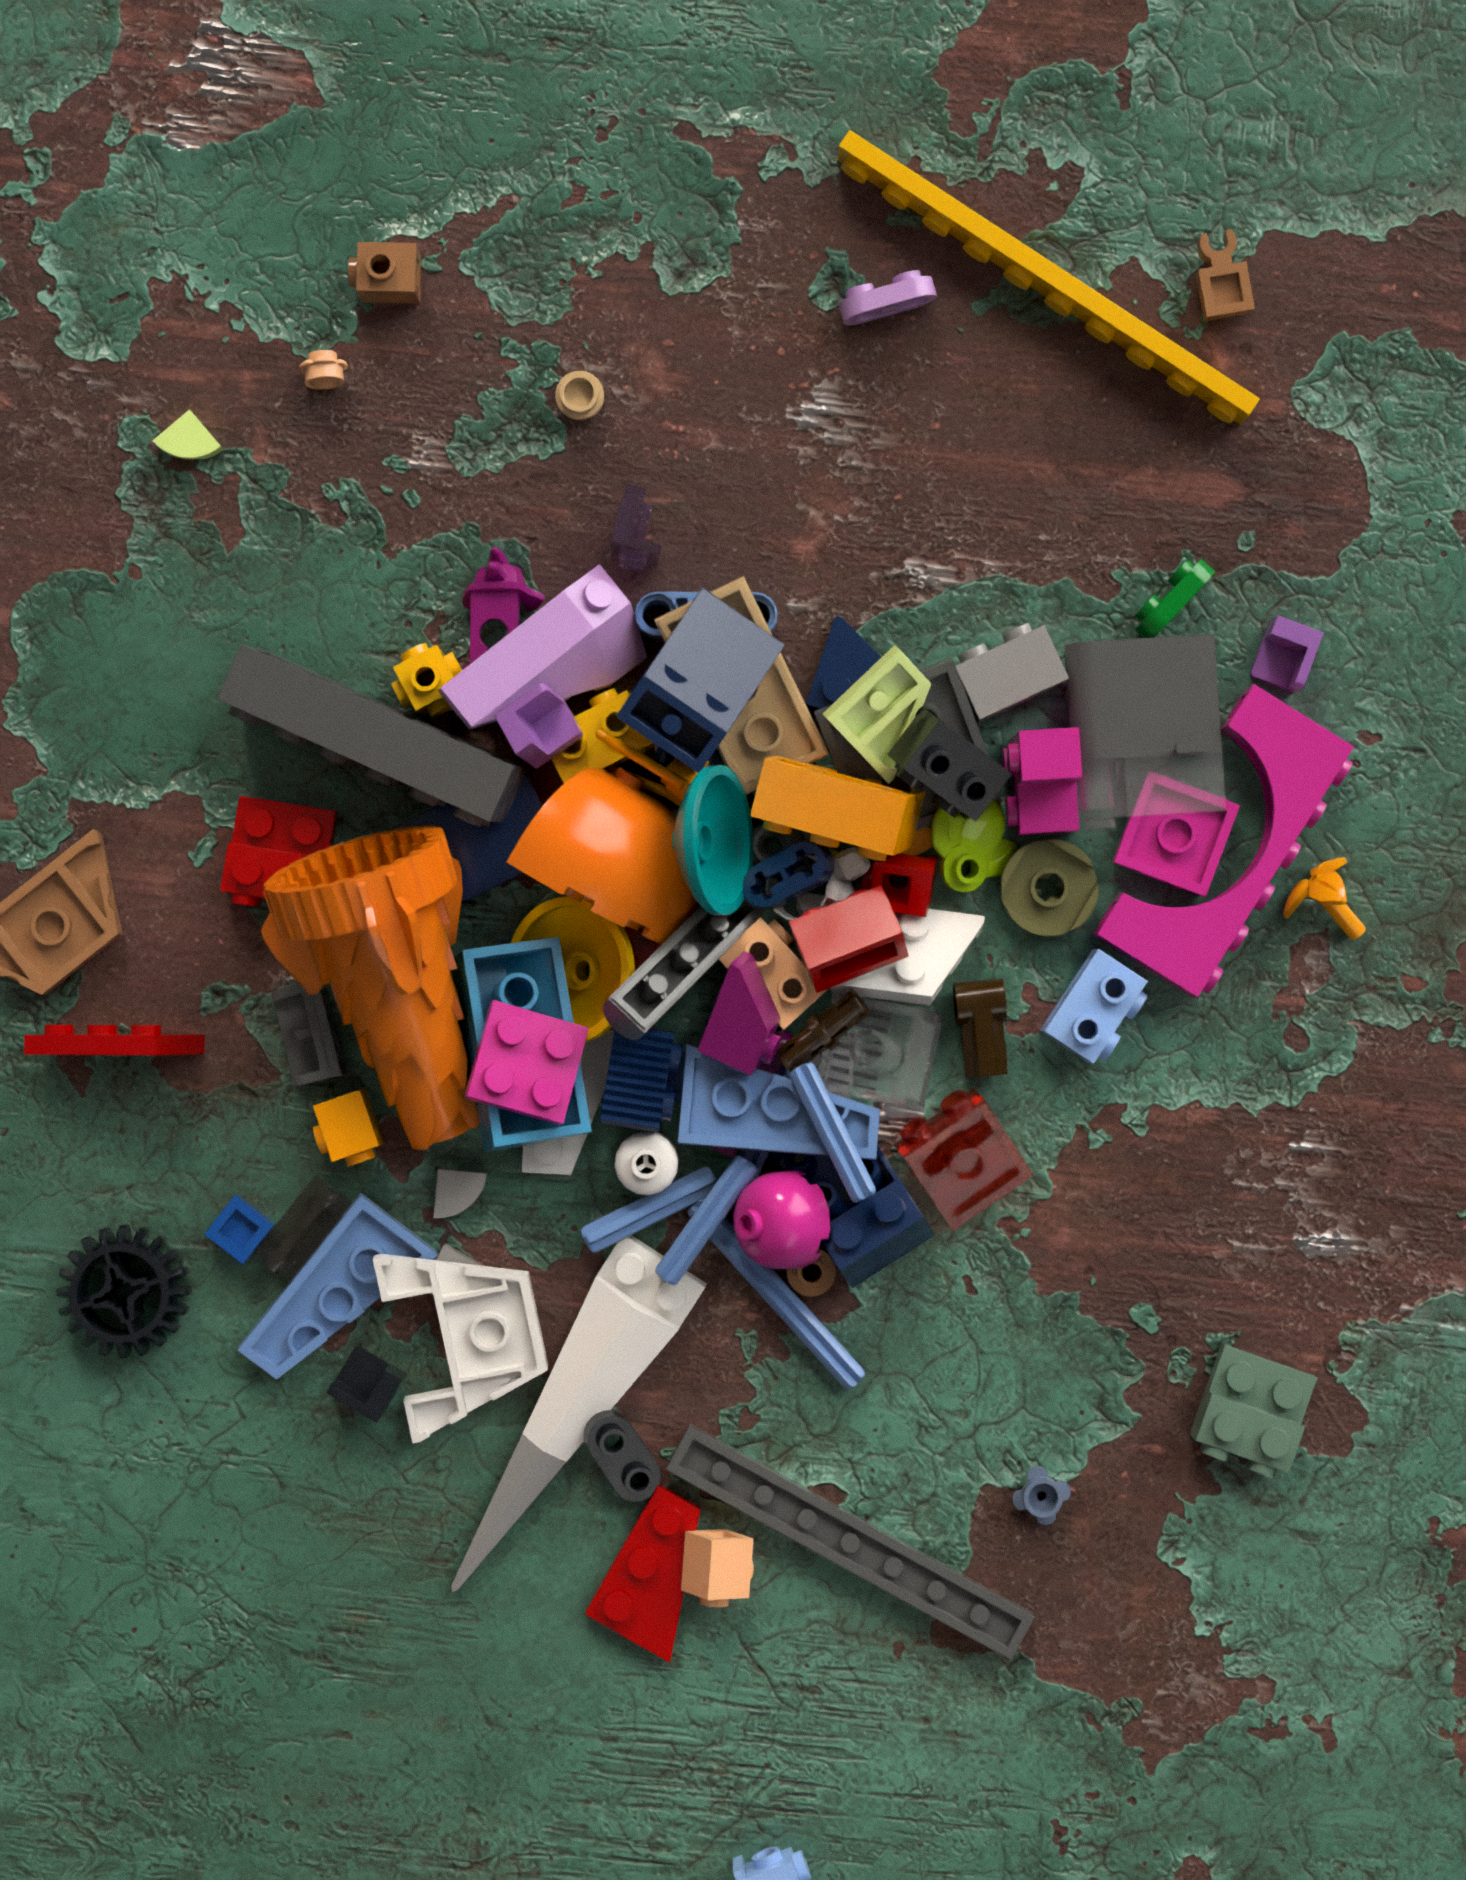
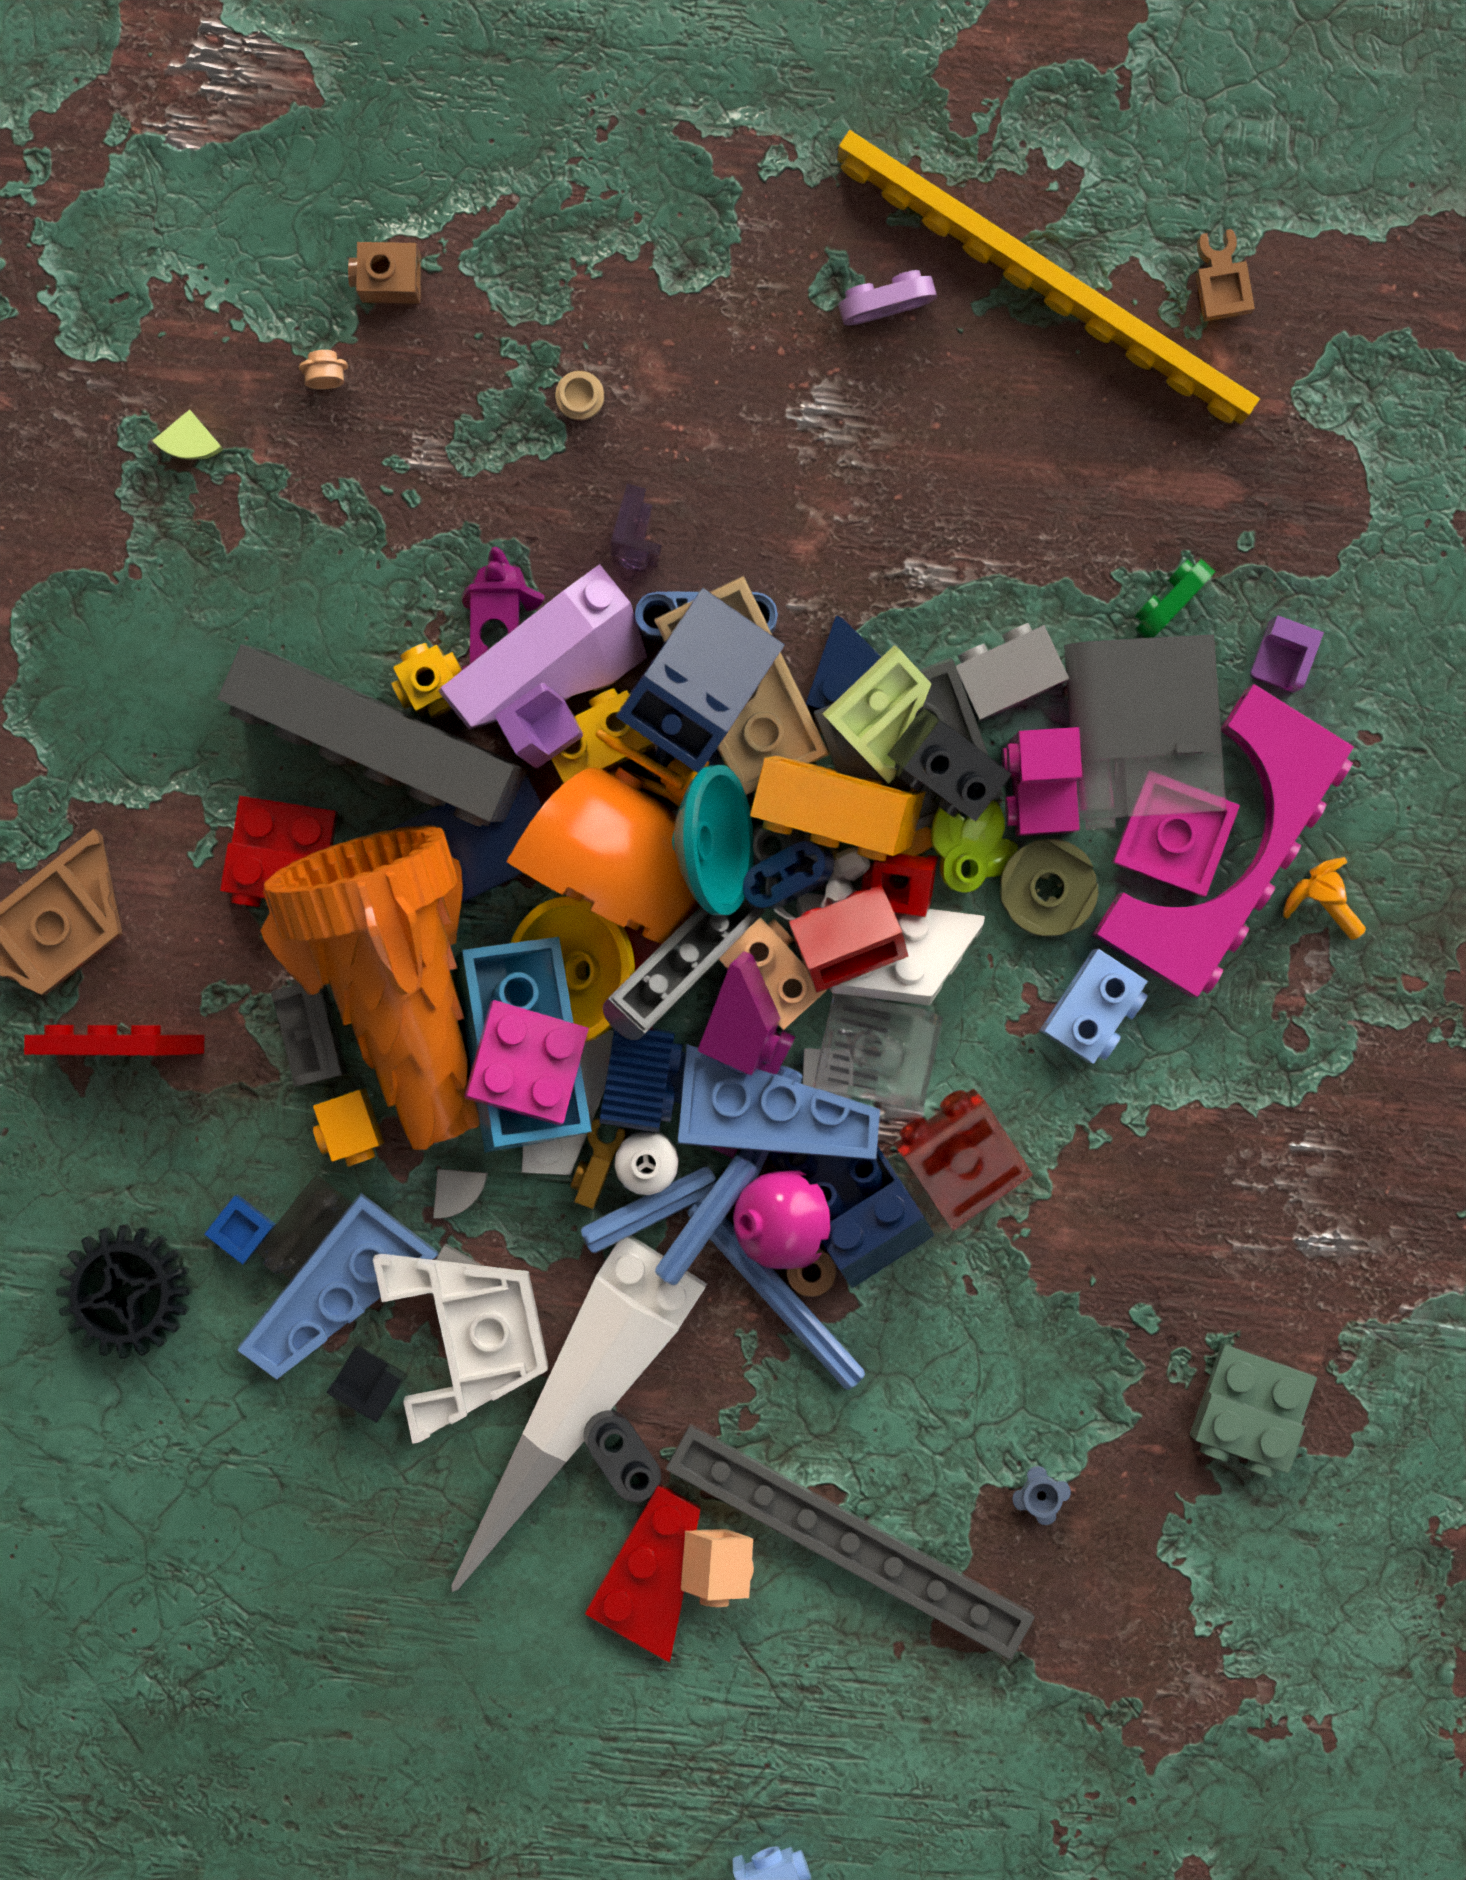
(591, 1176): none -> pearl gold plate
(823, 1031): dark brown pin -> none
(833, 1132): medium blue axle -> none
(980, 1013): dark brown piece -> none

